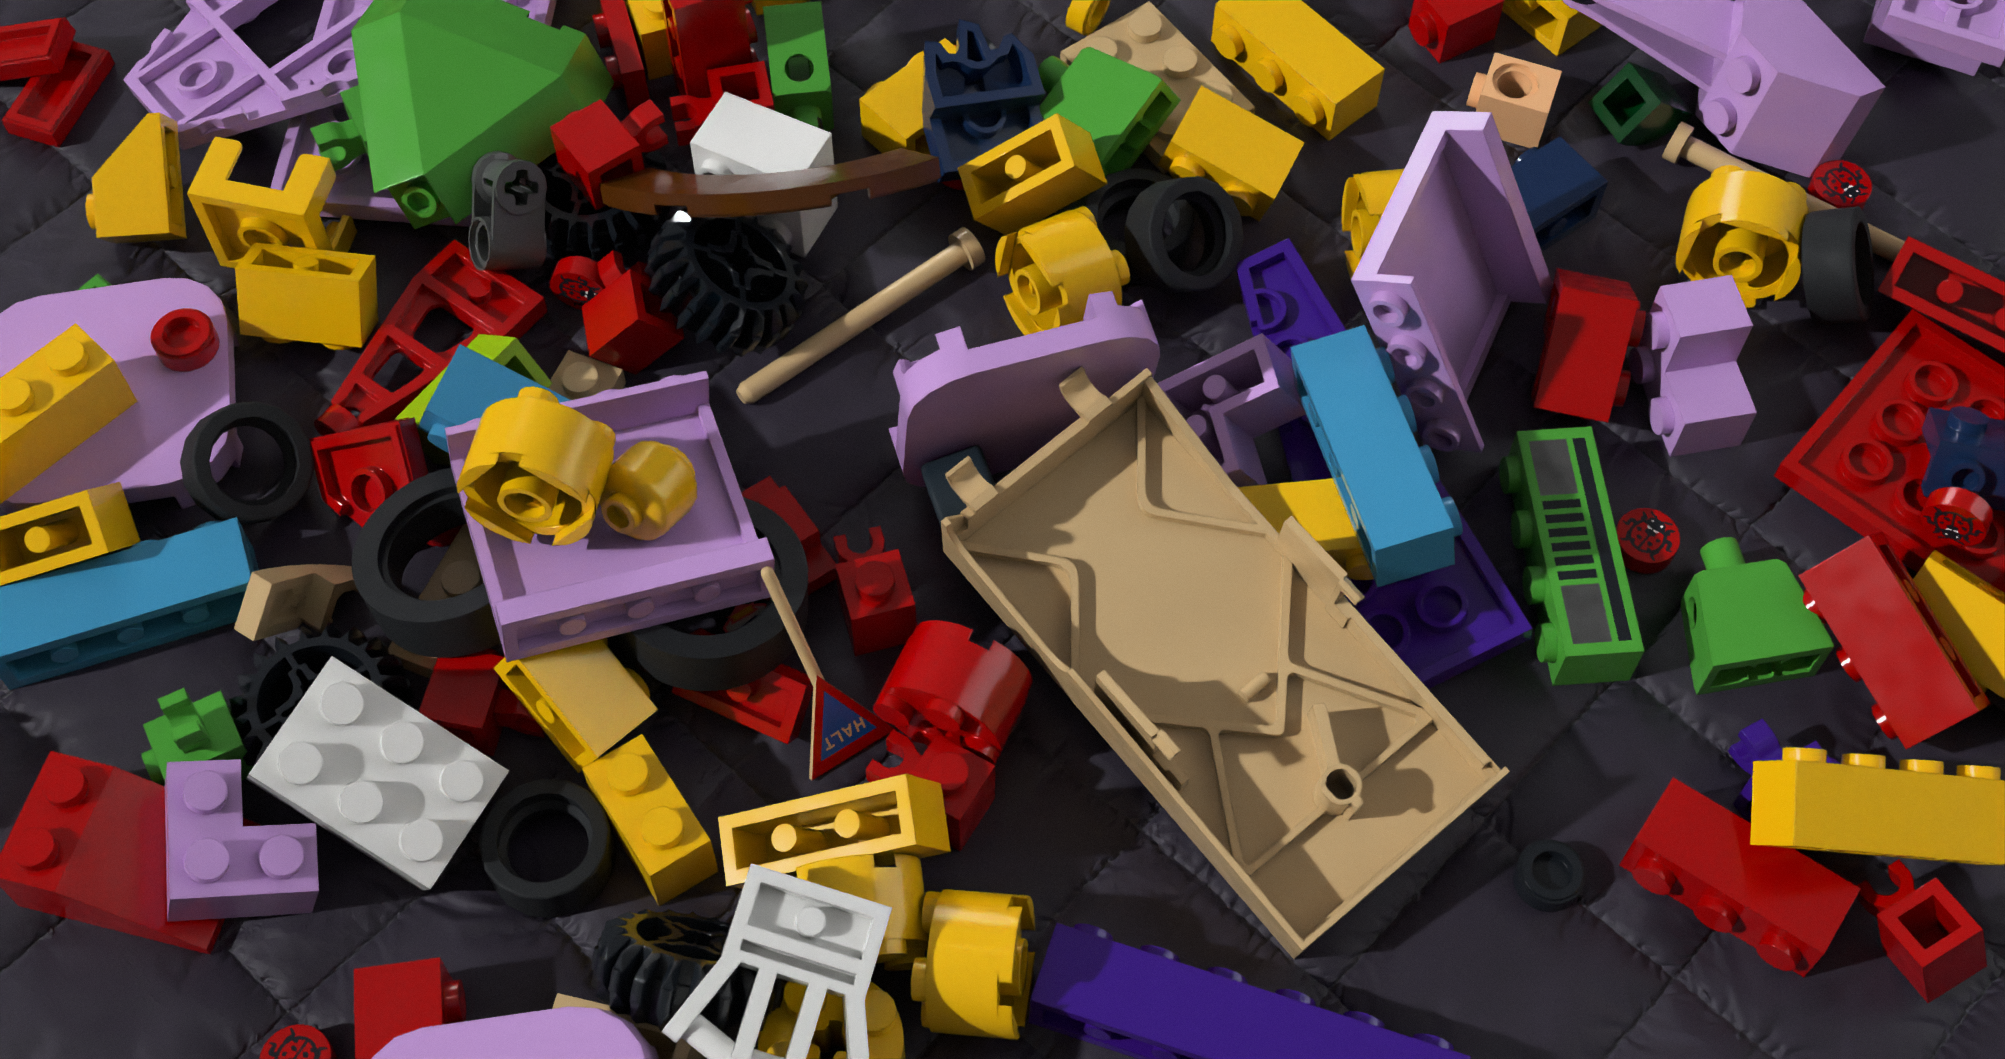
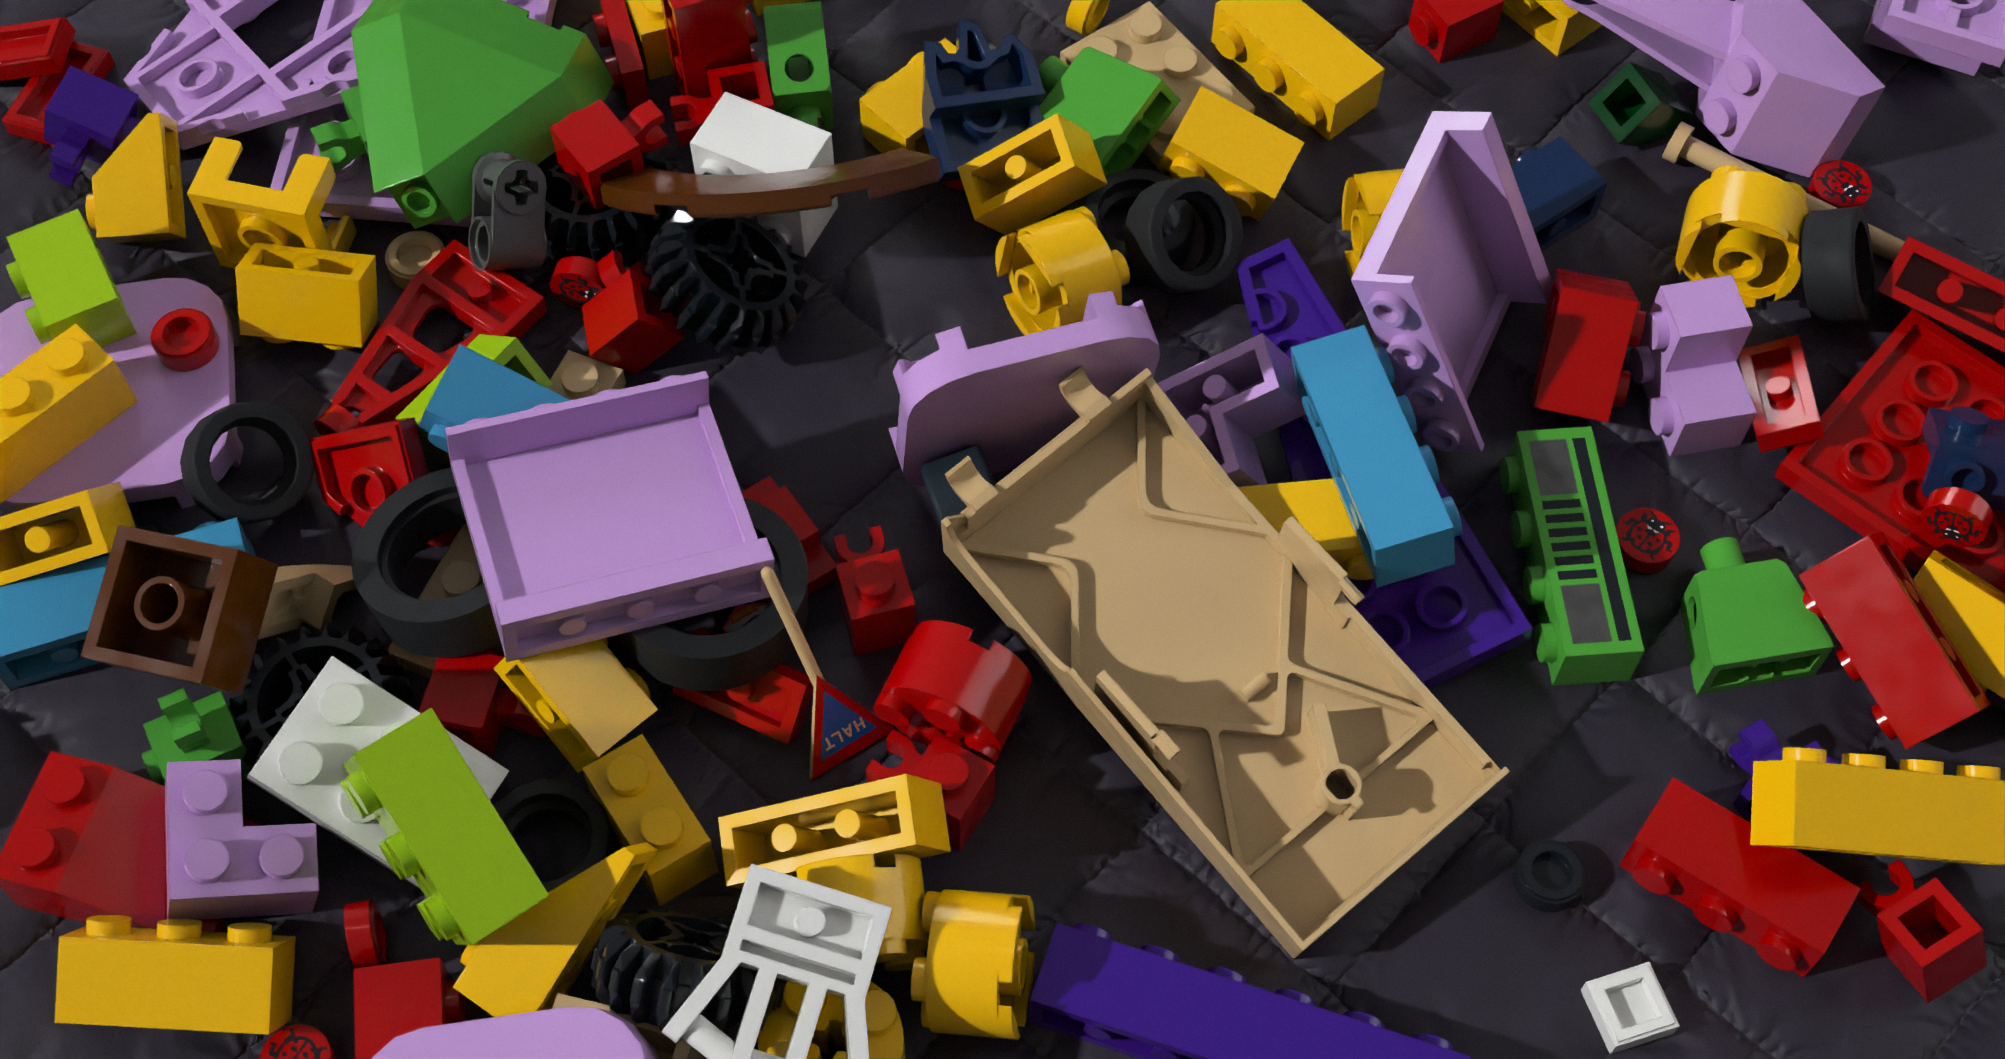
(67, 281): none -> lime brick
(86, 121): none -> dark purple brick
(175, 976): none -> yellow brick
(180, 609): none -> reddish brown brick
(365, 934): none -> red tile
(410, 254): none -> tan tile
(442, 831): none -> lime brick
(536, 468): yellow brick -> none
(551, 942): none -> yellow slope
(648, 490): yellow head -> none
(963, 251): tan bar -> none
(1517, 96): light nougat brick -> none
(1629, 1008): none -> white tile
(1781, 394): none -> red plate

